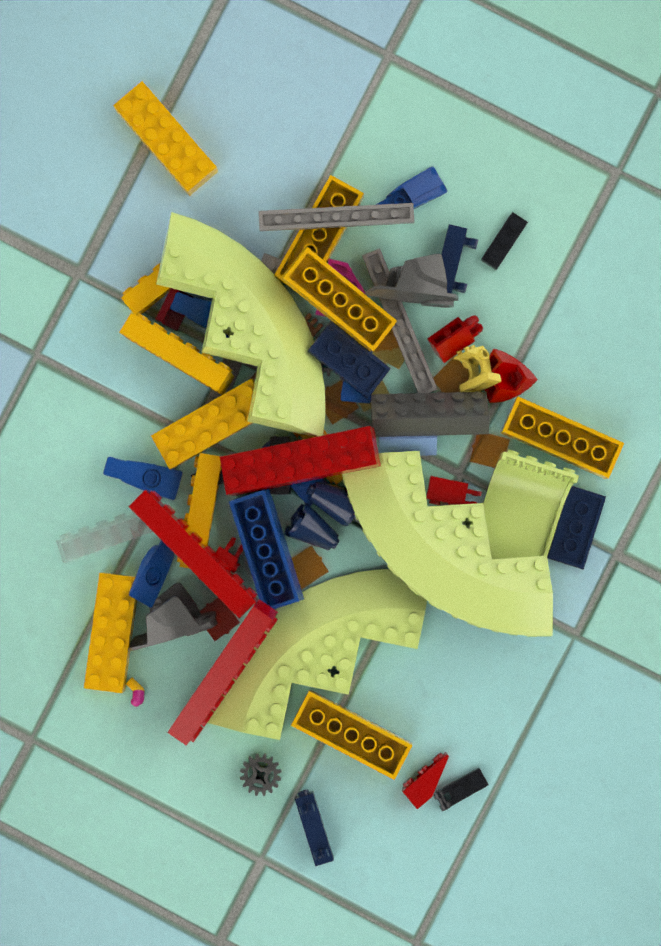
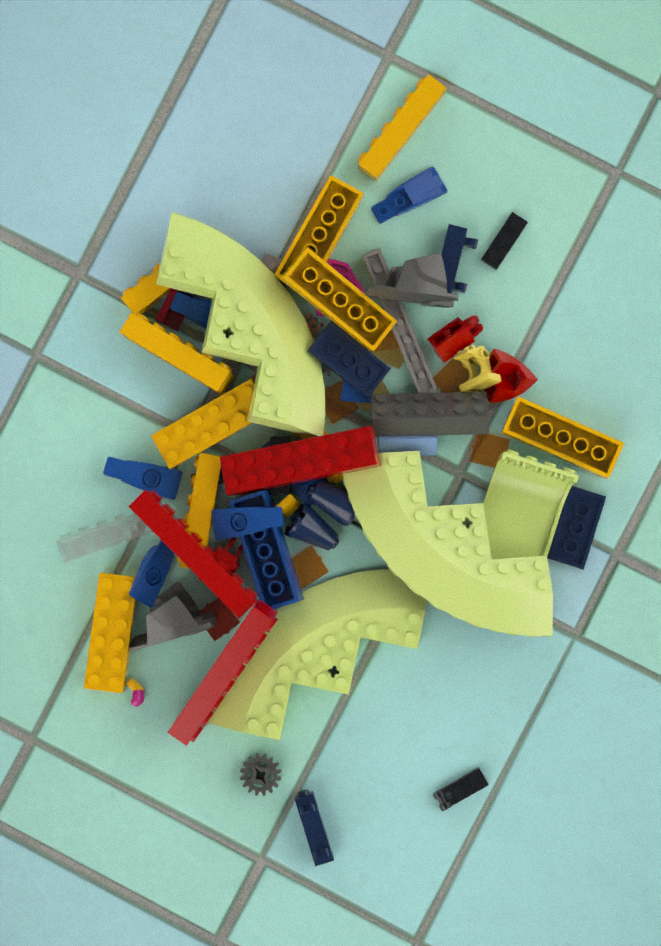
(165, 138): yellow brick -> none
(245, 521): none -> blue piece
(288, 505): none -> yellow slope
(336, 217): light grey plate -> none
(351, 734): yellow brick -> none
(402, 127): none -> yellow brick
(423, 786): red slope -> none
(448, 491): red hinge -> none

